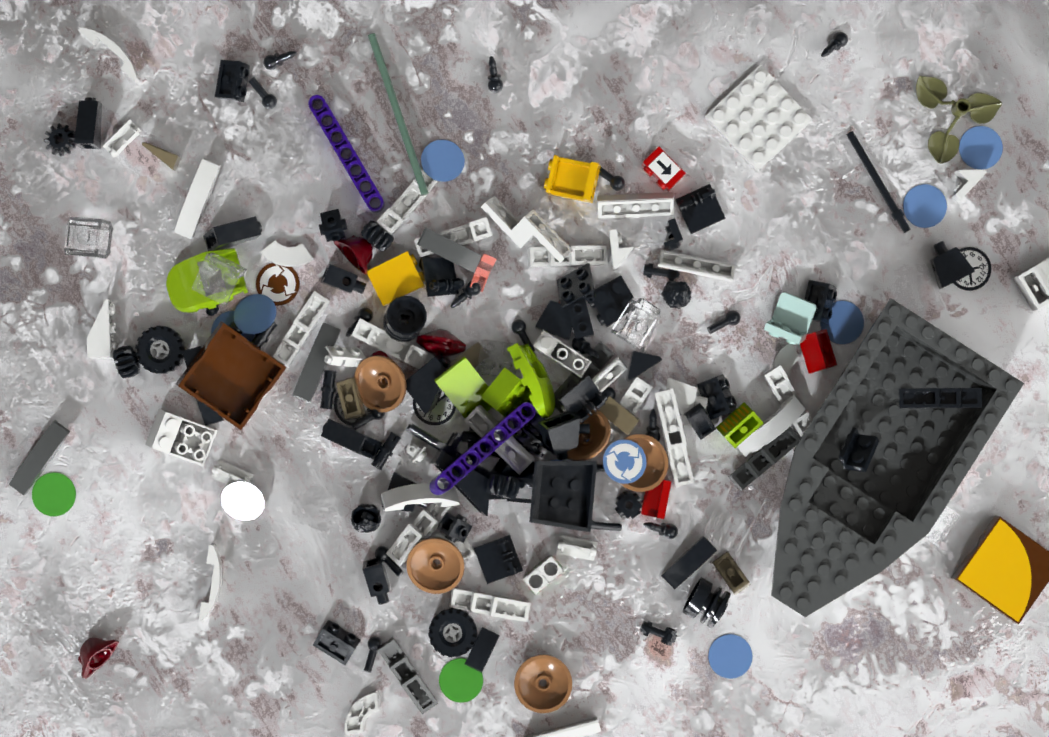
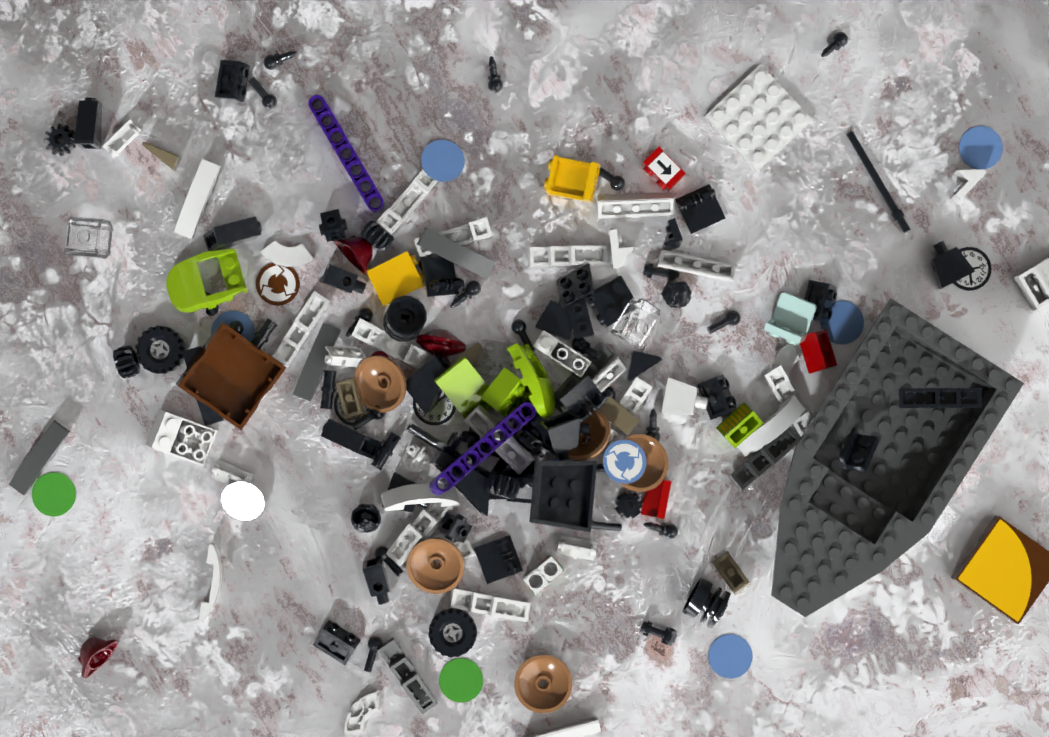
(95, 37): white slope -> none
(100, 337): white slope -> none
(217, 278): clear bracket -> none
(255, 314): medium blue sticker -> none
(398, 114): sand green piece -> none
(482, 649): black slope -> none
(483, 271): clear red sticker -> none
(527, 228): white bracket -> none
(674, 437): white bracket -> none
(689, 562): black slope -> none
(700, 421): black tile -> none
(924, 206): medium blue sticker -> none
(981, 107): olive plant -> none

